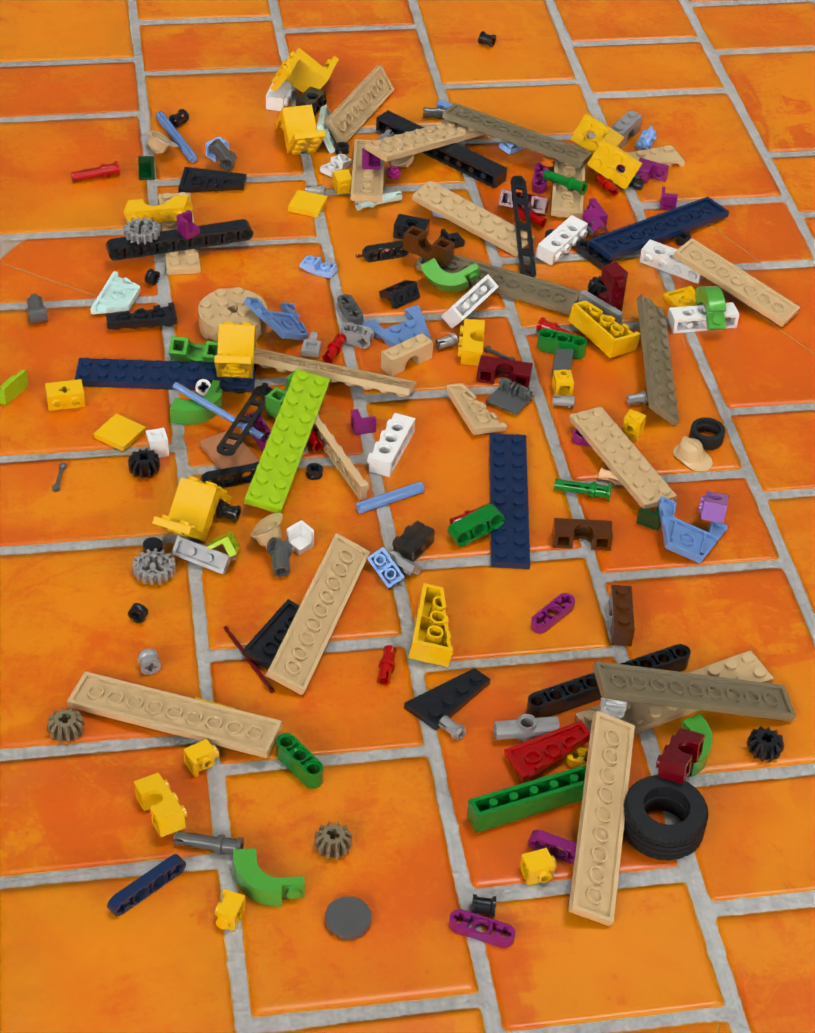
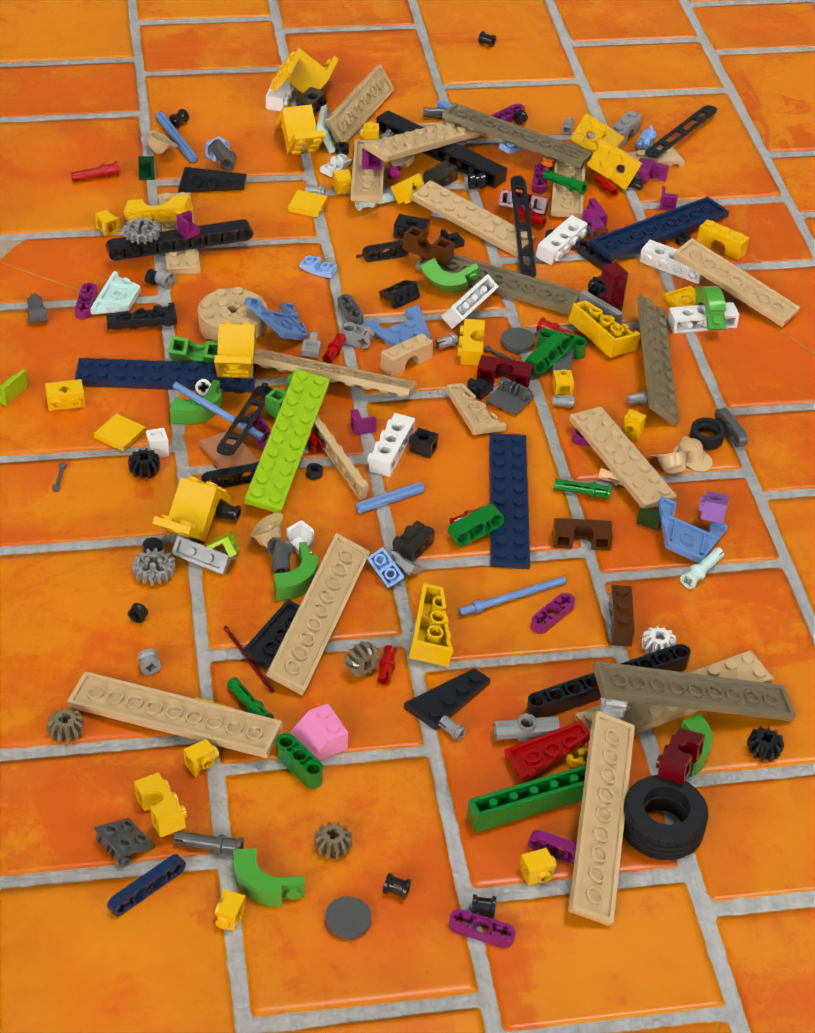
(84, 295): none -> magenta beam
(107, 223): none -> yellow brick
(122, 839): none -> dark grey hinge
(165, 278): none -> light grey wheel
(245, 697): none -> green pin
(296, 582): none -> bright green arch
(321, 732): none -> bright pink slope
(362, 658): none -> dark tan gear
(370, 131): none -> yellow brick
(403, 891): none -> black bush
(406, 188): none -> yellow brick
(423, 442): none -> black brick
(441, 173): none -> clear smoke brick
(476, 180): none -> black wheel
(479, 606): none -> medium blue bar
(480, 387): none -> black bracket
(507, 113): none -> magenta beam
(518, 114): none -> black bush
(518, 340): none -> dark grey tile
(549, 352): none -> green beam
(567, 127): none -> light grey pin
(657, 639): none -> white gear
(672, 462): none -> tan piece
(698, 571): none -> light aqua pin
(708, 110): none -> black piece
(732, 427): none -> dark grey beam
(734, 242): none -> yellow arch

